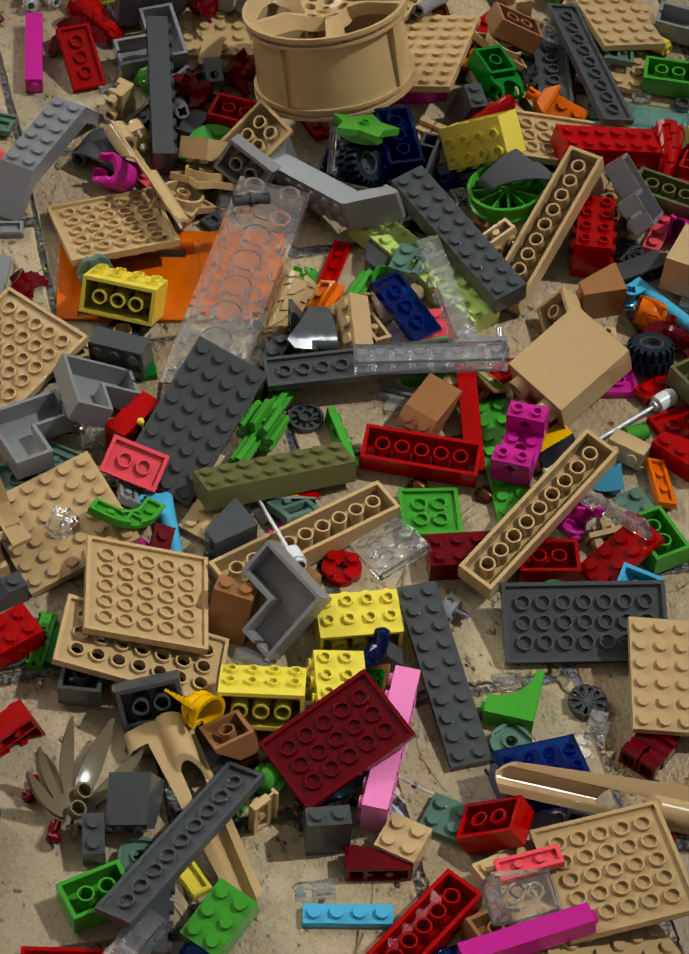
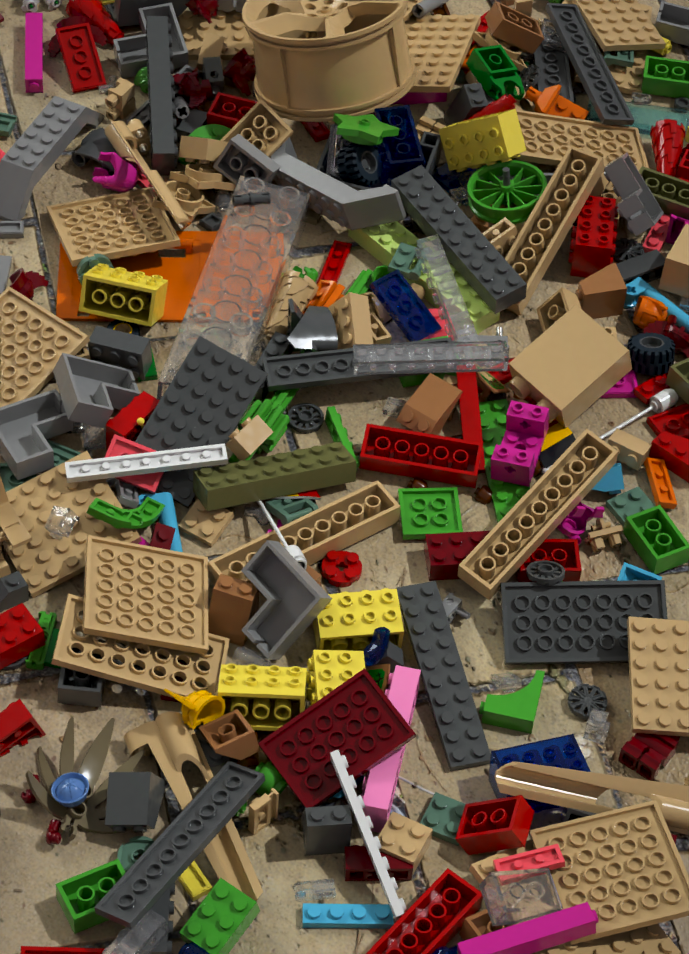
(70, 789): none -> medium blue hat
(93, 838): dark grey brick -> none
(145, 698): dark grey brick -> none
(146, 463): none -> white plate
(229, 530): dark grey slope -> none
(249, 438): none -> tan brick
(372, 843): none -> white plate
(375, 256): dark grey slope -> none
(390, 547): clear plate -> none
(397, 389): light grey tile -> none
(508, 733): sand green plate -> none
(512, 168): dark grey panel -> none
(545, 572): none -> dark grey wheel
(608, 143): red brick -> none
(618, 514): clear plate -> none
(621, 547): red plate -> none
(638, 430): bright green brick -> none

